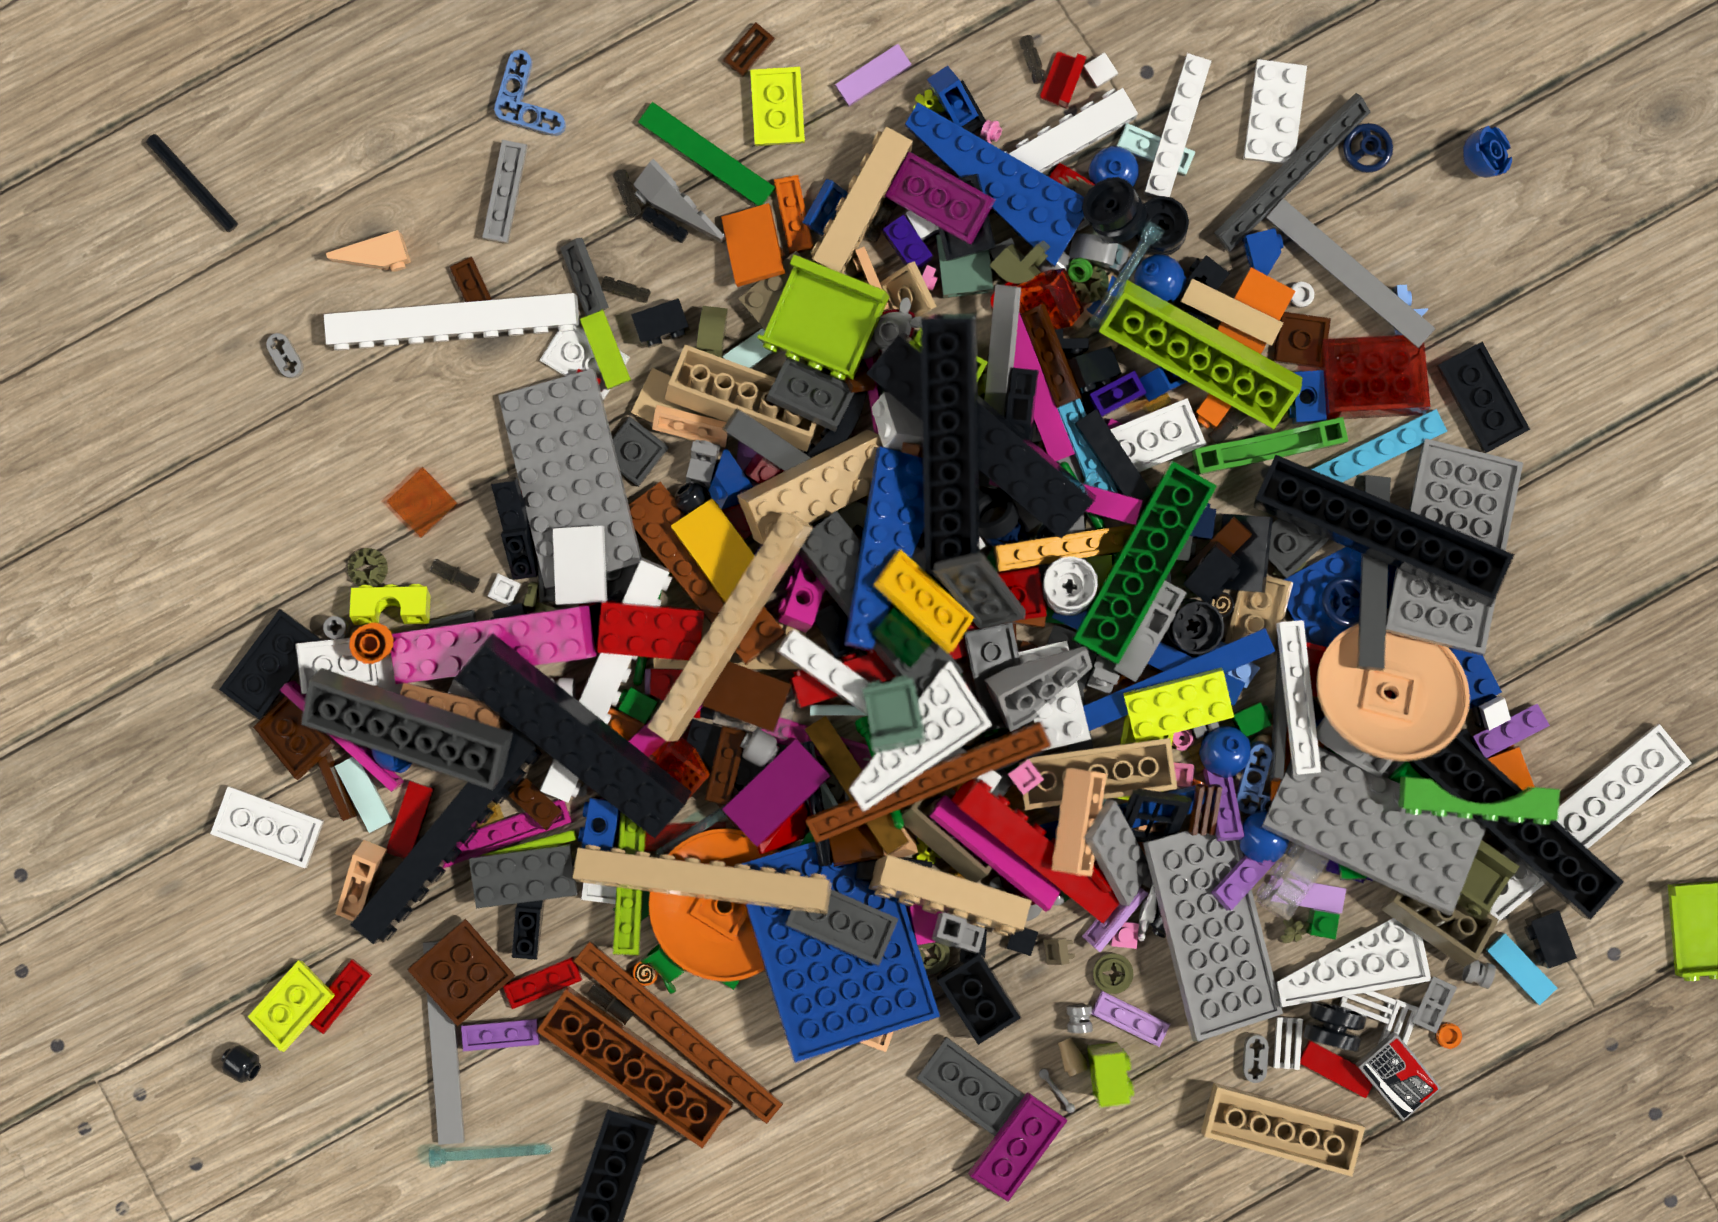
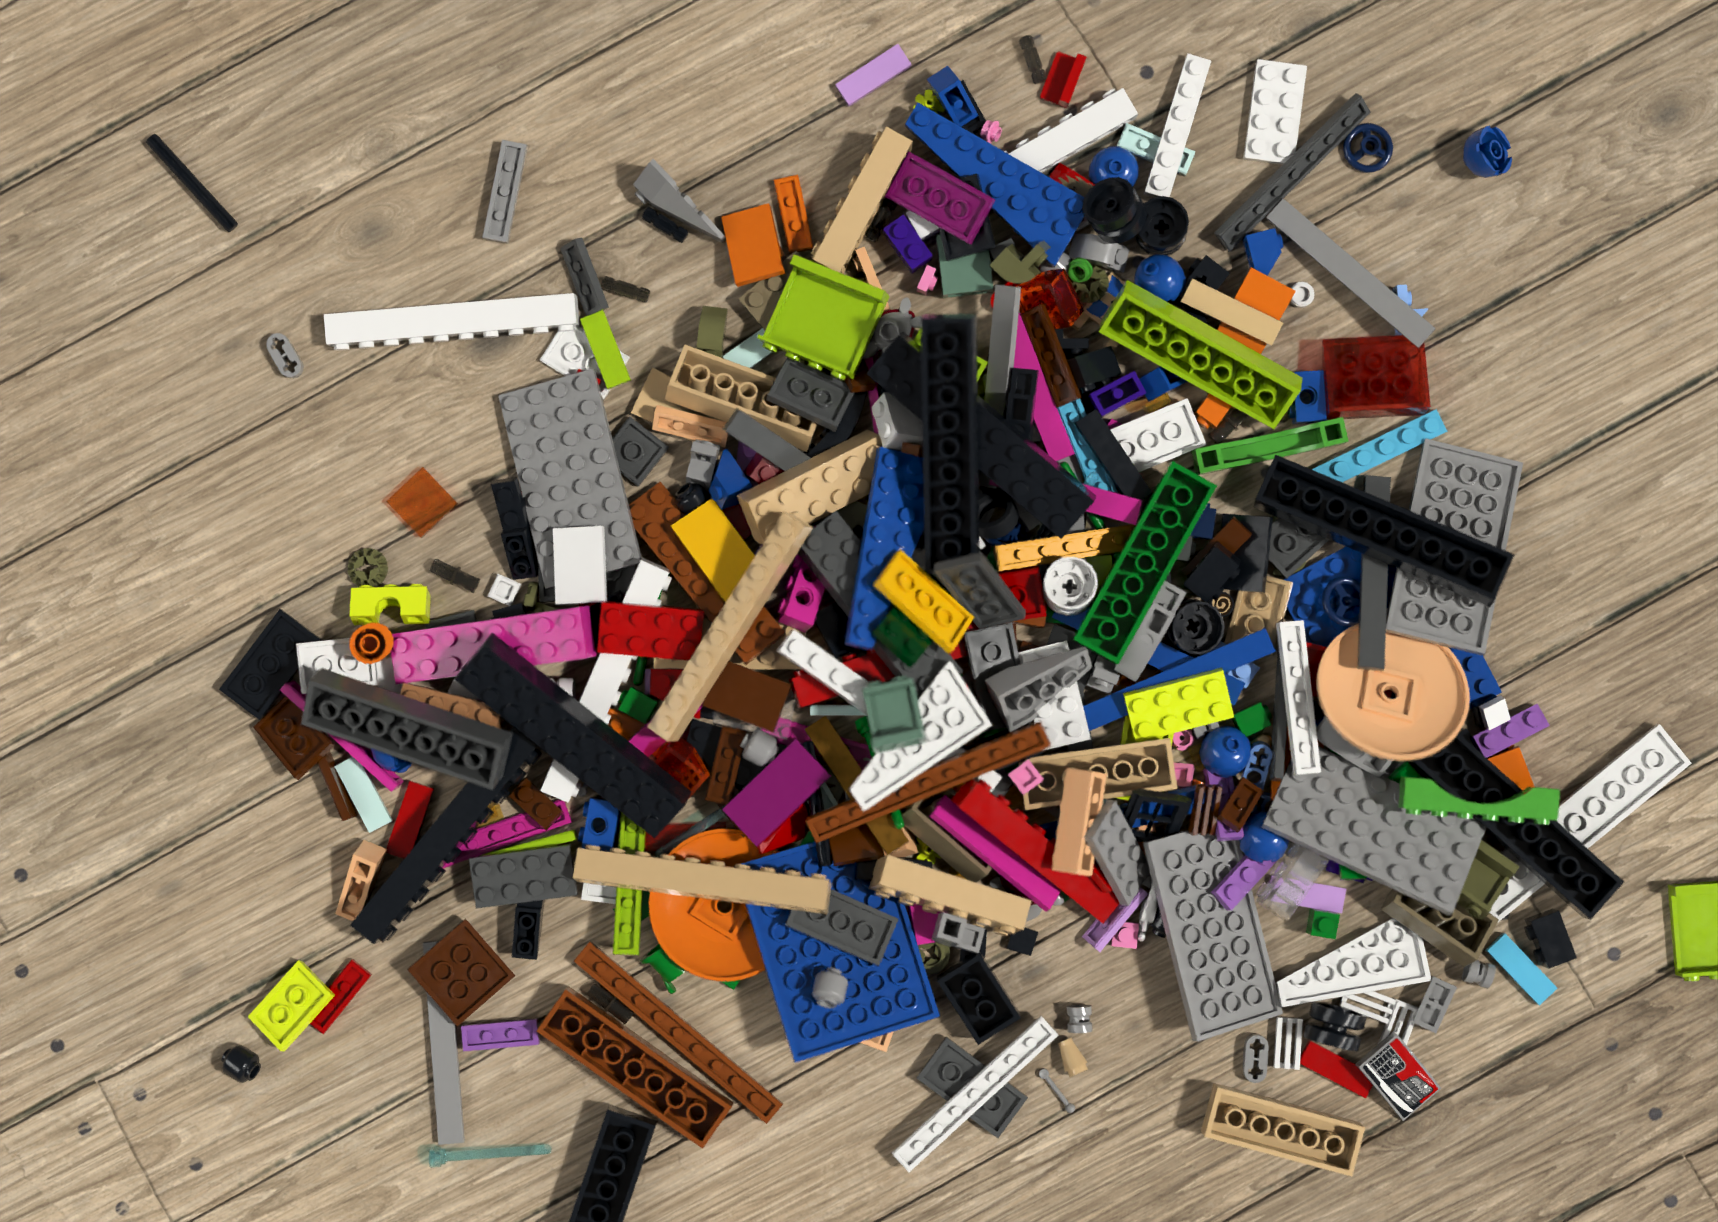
(267, 827): white plate -> none
(331, 621): light grey bush -> none
(378, 252): light nougat slope -> none
(470, 281): reddish brown tile -> none
(515, 99): medium blue beam -> none
(542, 982): red tile -> none
(627, 193): clear smoke axle -> none
(644, 974): tile -> none
(660, 323): black brick -> none
(706, 155): green tile -> none
(736, 65): reddish brown tile -> none
(777, 106): neon yellow plate -> none
(824, 206): blue plate -> none
(830, 988): none -> light grey head
(908, 283): tan tile -> none
(974, 1093): none -> white tile
(1017, 1146): magenta tile -> none
(1057, 951): dark tan tile -> none
(1100, 70): white tile -> none
(1104, 981): olive gear -> none
(1109, 1074): lime brick -> none
(1130, 1018): lavender tile -> none
(1150, 235): clear light blue piece -> none
(1240, 804): none -> reddish brown plate
(1294, 930): olive plant -> none
(1301, 339): reddish brown tile -> none
(1448, 1035): orange tile -> none
(1483, 397): black plate -> none

